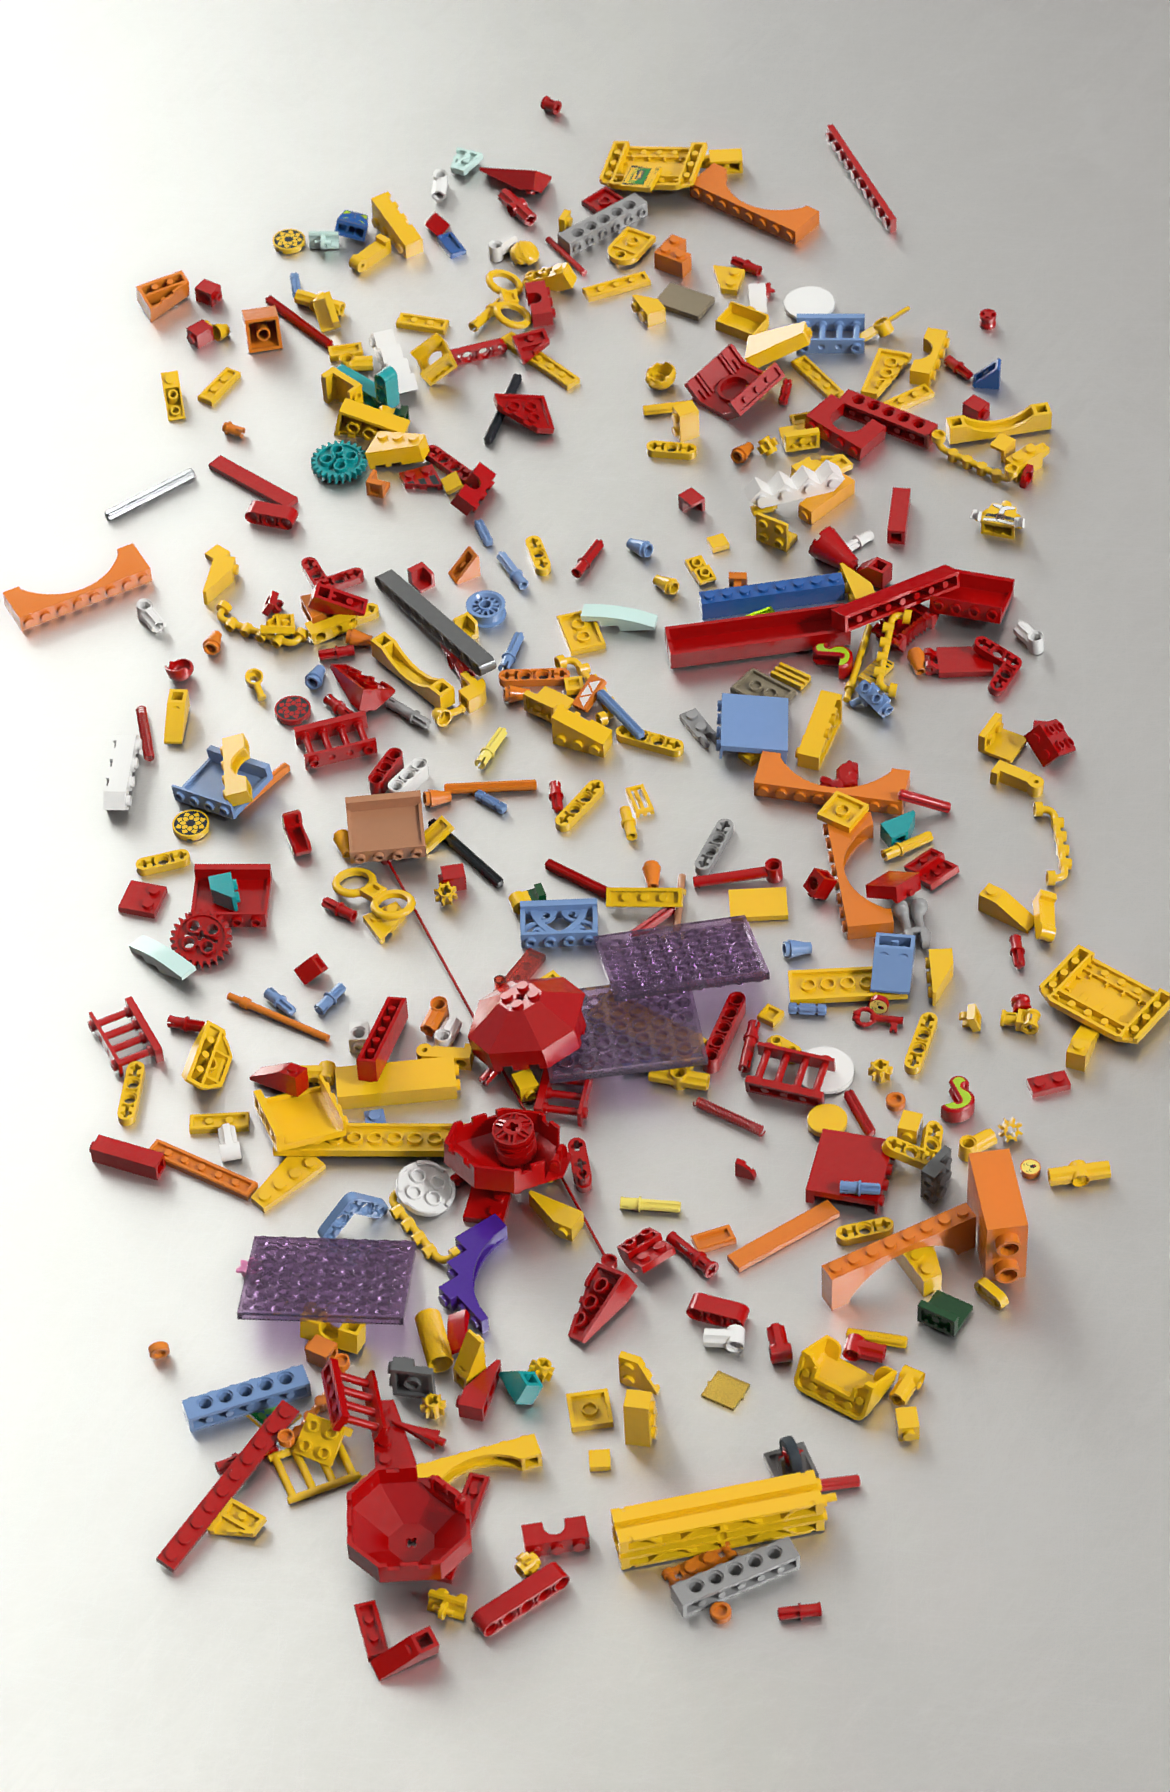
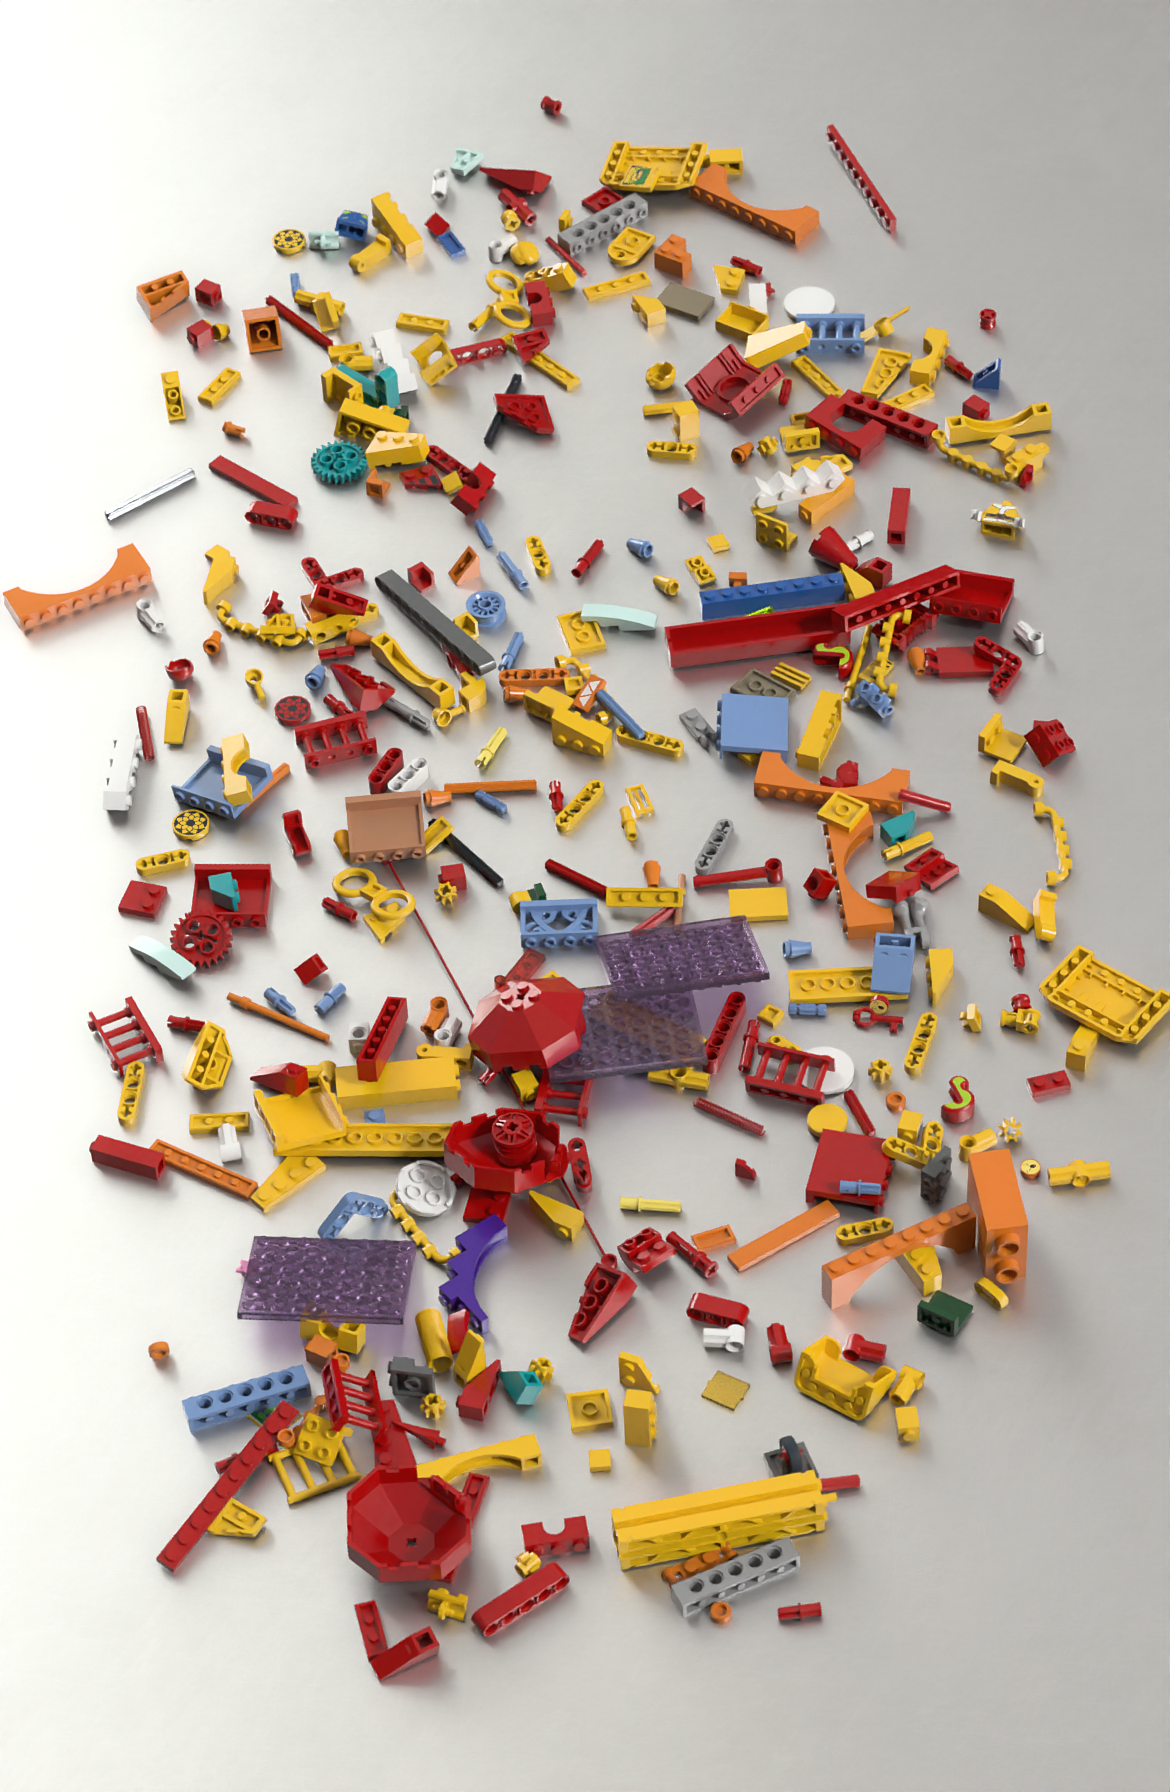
(510, 220): none -> yellow wheel
(882, 1338): yellow axle -> none

